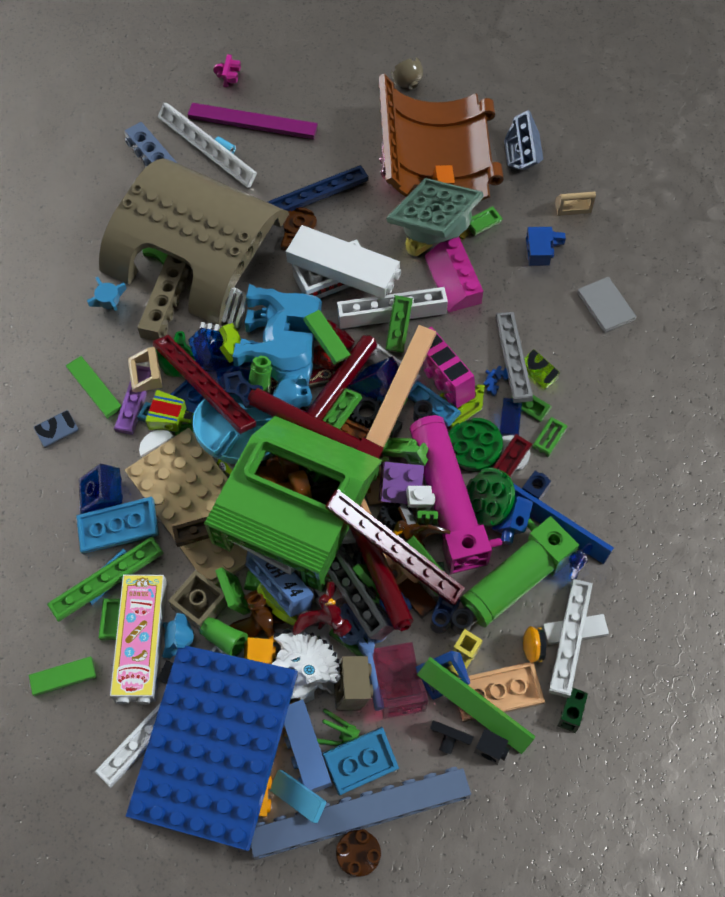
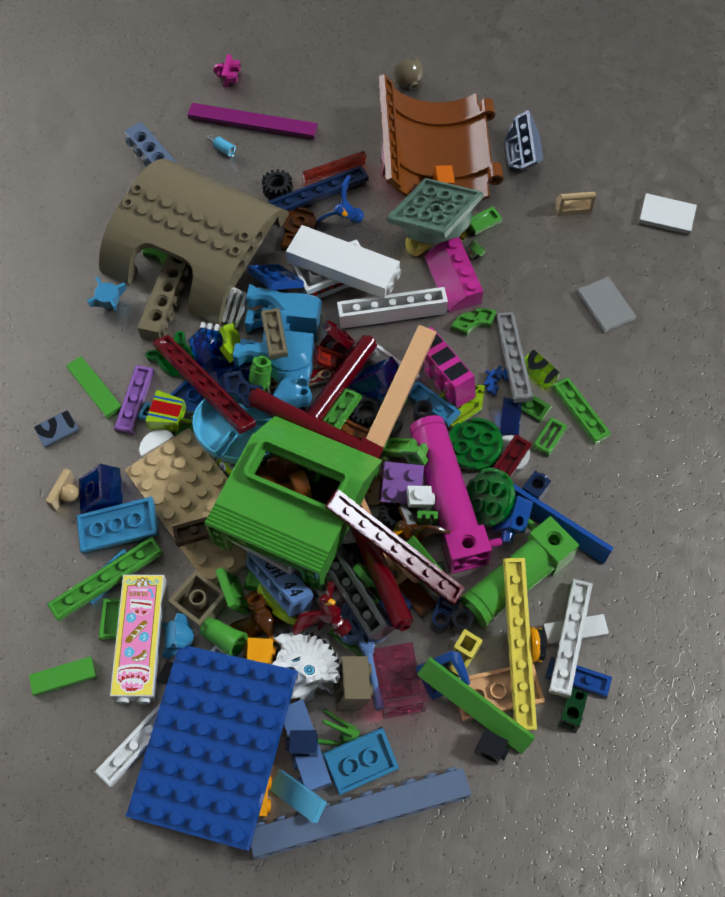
(62, 490): none -> tan tile
(152, 382): tan tile -> none
(207, 145): white tile -> none
(274, 333): none -> dark tan tile
(275, 276): none -> blue tile
(276, 177): none -> black tyre
(302, 743): none -> dark blue brick
(326, 337): bright green tile -> none
(333, 168): none -> clear red tile
(344, 208): none -> blue animal
(358, 853): reddish brown dish -> none
(398, 323): bright green tile -> none
(450, 736): black tile -> none
(468, 321): none -> bright green tile
(476, 249): none -> bright green tile
(519, 643): none -> light yellow tile
(540, 243): blue hinge -> none
(578, 560): clear blue plate -> none
(581, 410): none -> bright green tile
(586, 680): none -> blue tile
(667, 214): none -> white tile

